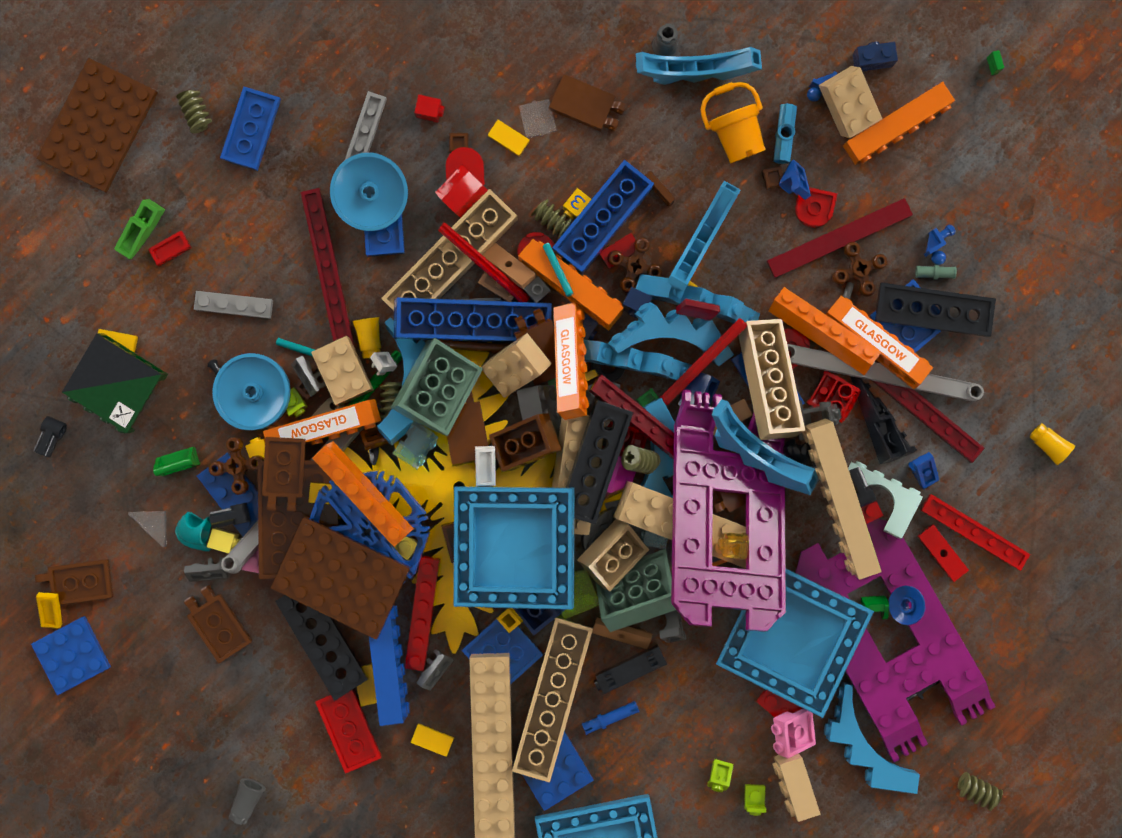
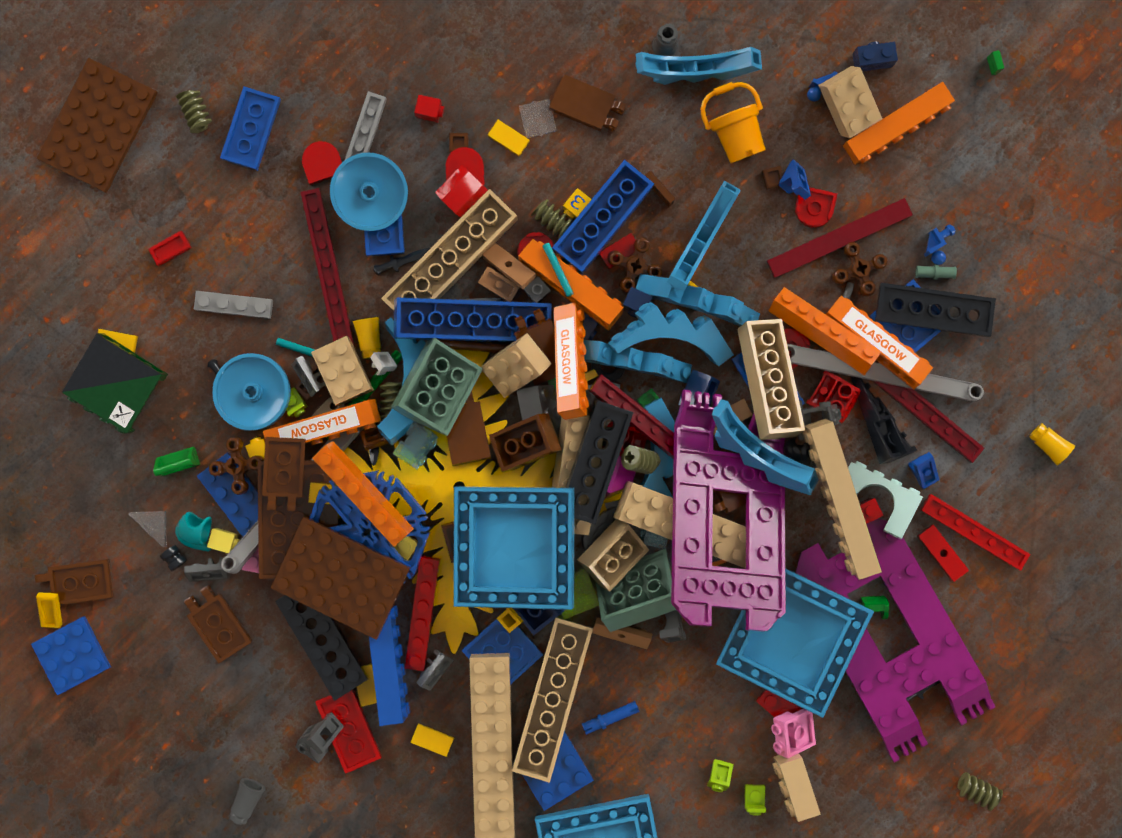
(51, 432): black piece -> none
(139, 228): bright green slope -> none
(177, 559): none -> black wheel
(234, 515): black piece -> none
(311, 741): none -> dark grey tile
(320, 161): none -> red tile
(395, 263): none -> black sword
(483, 263): red axle -> none
(485, 465): white tile -> none
(629, 669): black brick -> none
(697, 309): dark red tile -> none
(703, 361): red axle -> none
(736, 550): clear yellow brick -> none
(786, 122): dark azure piece -> none
(845, 730): dark azure arch -> none
(863, 490): black piece -> none
(899, 605): blue dish -> none

